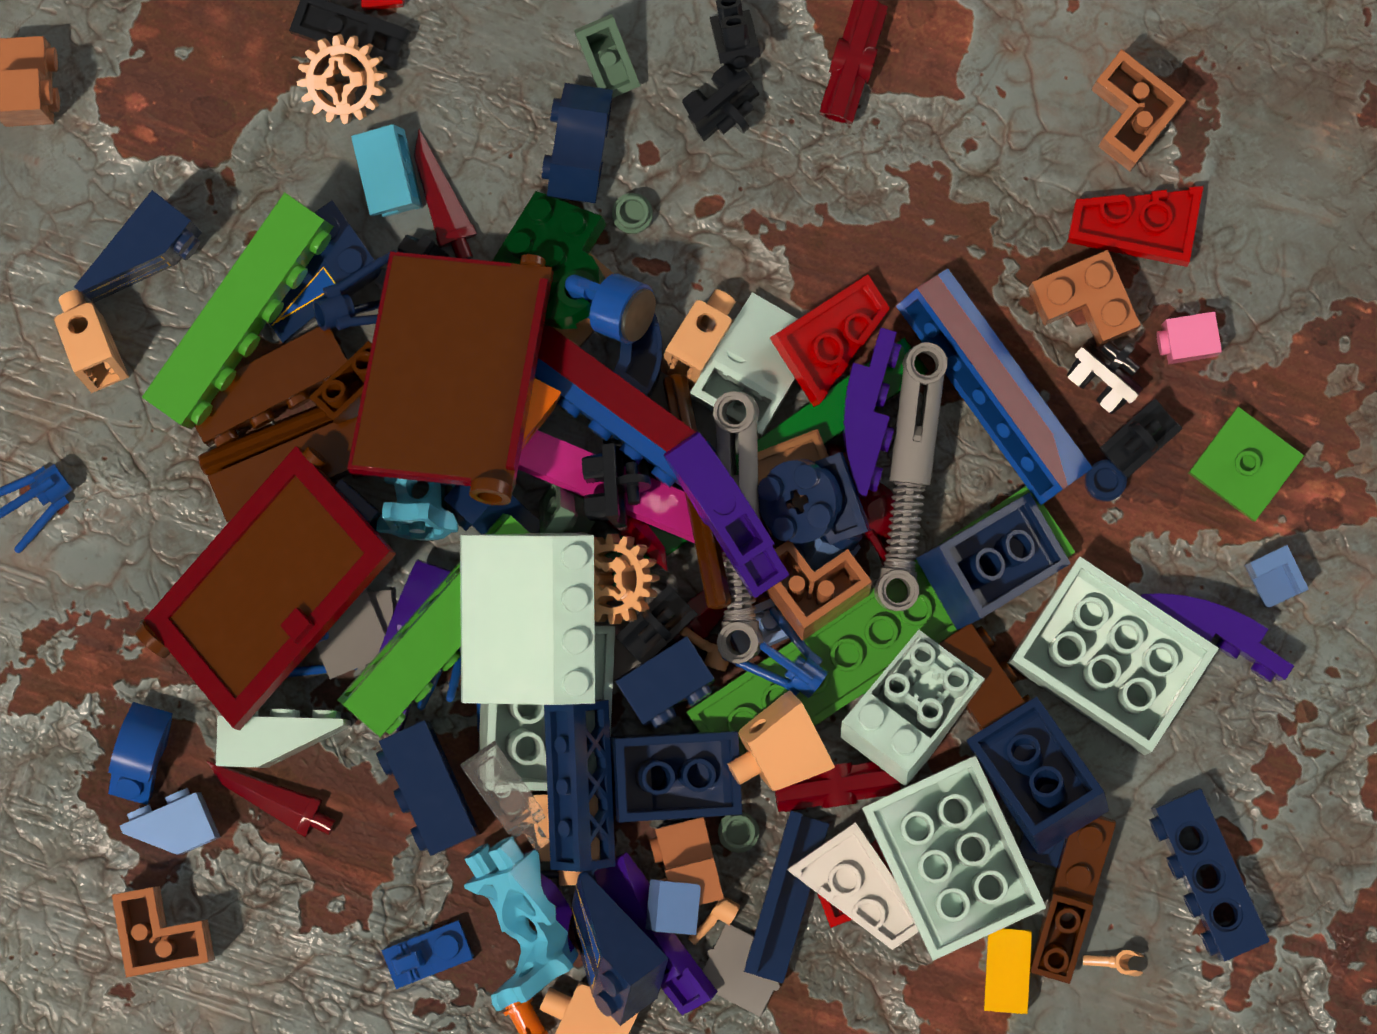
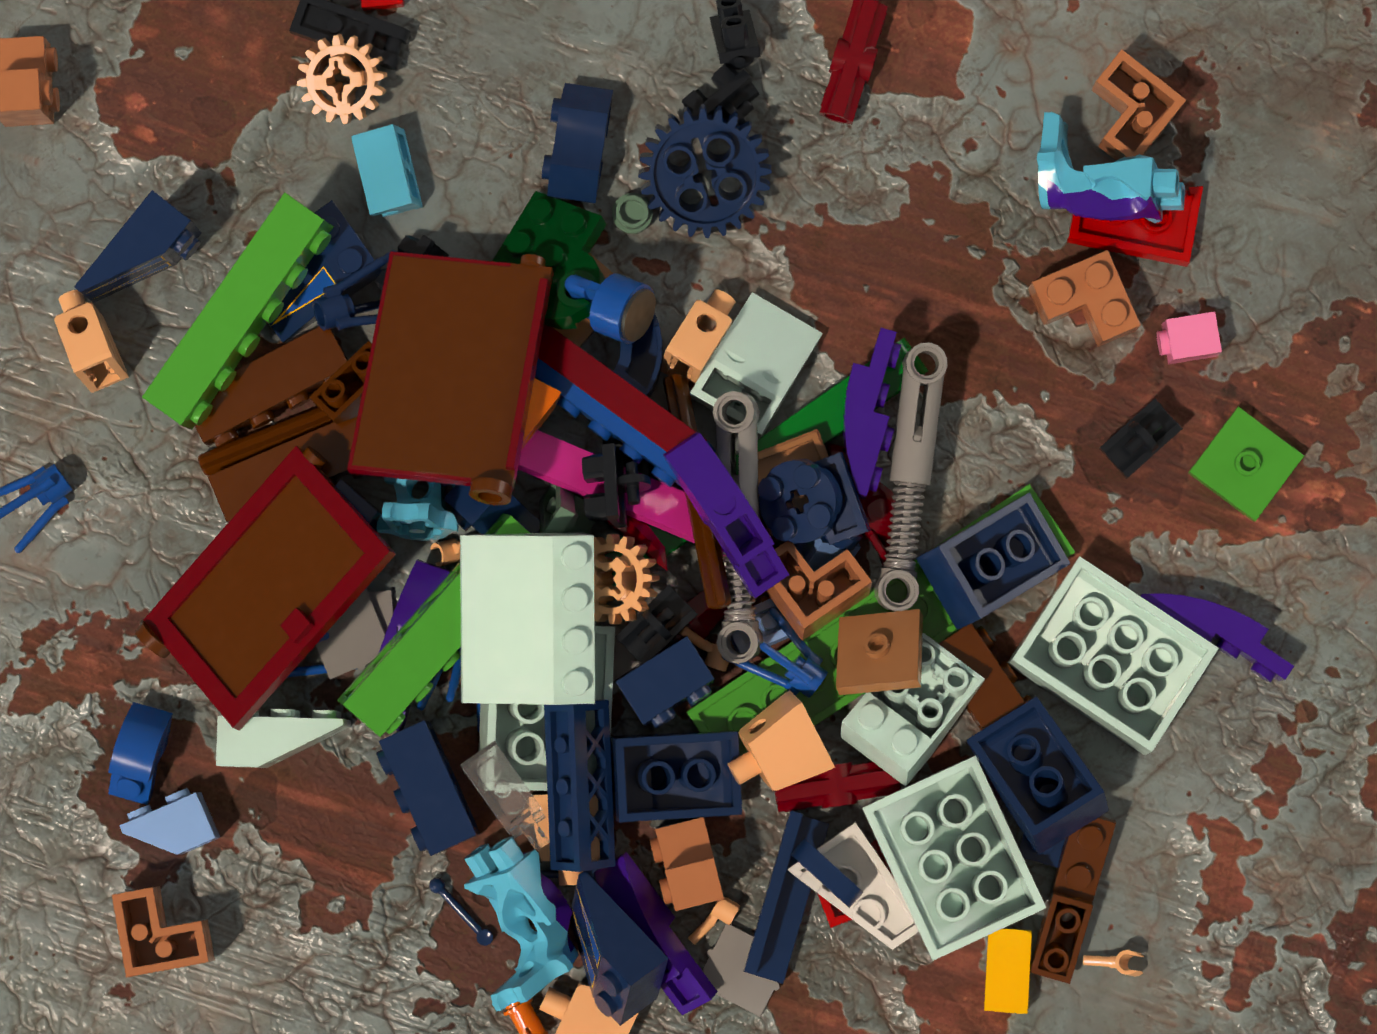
(286, 805): dark red bar -> none
(427, 954): blue hinge -> none
(446, 212): dark red bar -> none
(449, 550): none -> light nougat hand
(484, 936): none -> dark blue hinge
(607, 56): sand green slope -> none
(673, 907): medium blue panel -> none
(738, 832): sand green plate -> none
(740, 162): none -> dark blue gear
(826, 873): none -> dark blue beam
(829, 336): red wing -> none
(879, 652): none -> medium nougat plate
(995, 387): blue brick -> none
(1104, 481): dark blue tile -> none
(1106, 191): none -> medium azure hips
(1120, 385): hips -> none
(1246, 928): dark blue brick -> none
(1276, 577): medium blue panel -> none

